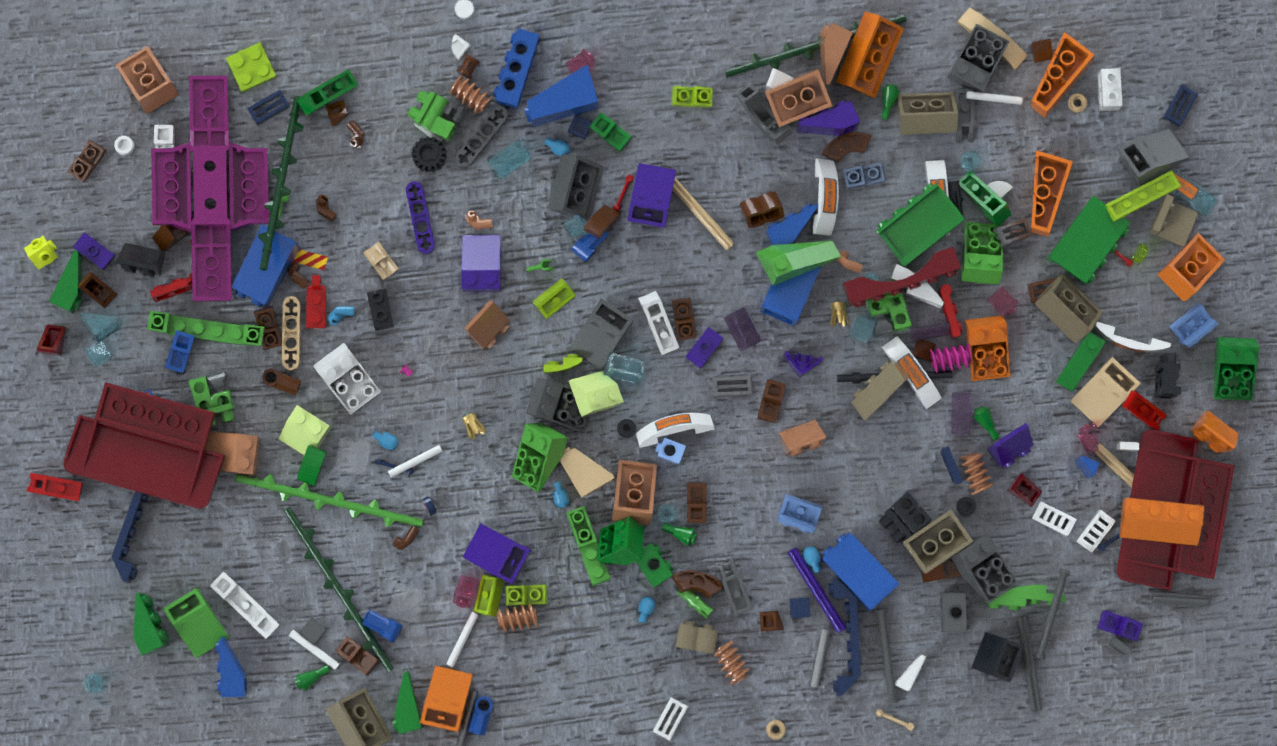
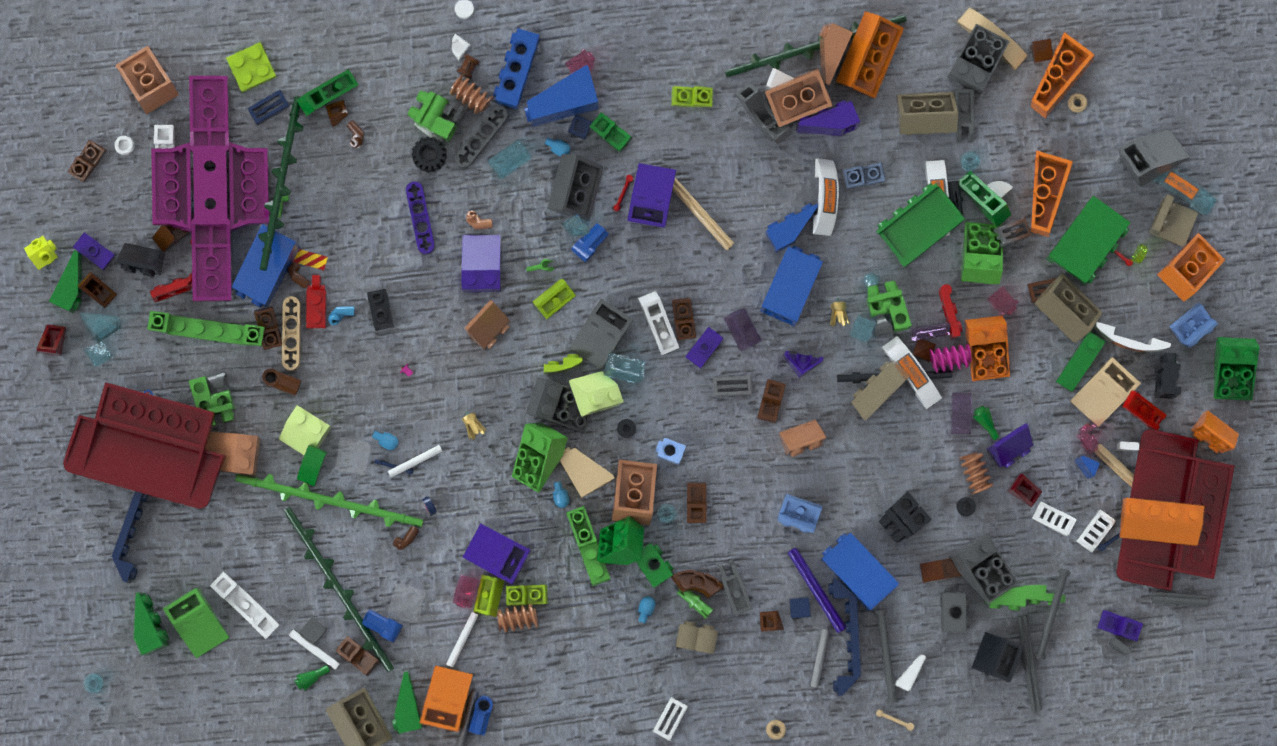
(55, 487): red plate -> none
(179, 351): blue slope -> none
(232, 675): blue slope -> none
(323, 208): reddish brown arm -> none
(347, 378): white slope -> none
(381, 261): tan hips -> none
(601, 221): reddish brown slope -> none
(673, 424): white slope -> none
(685, 535): green cone -> none
(731, 663): nougat piece -> none
(762, 209): reddish brown brick -> none
(791, 260): bright green wedge -> none
(812, 558): dark azure cylinder -> none
(846, 144): reddish brown tile -> none
(849, 264): nougat arm -> none
(864, 289): dark red arch -> none
(889, 96): green cone -> none
(924, 293): white slope -> none
(937, 542): dark tan slope -> none
(951, 465): dark blue tile -> none
(994, 97): white bar -> none
(1109, 89): white brick -> none
(1142, 196): lime tile -> none
(1173, 119): dark blue tile -> none

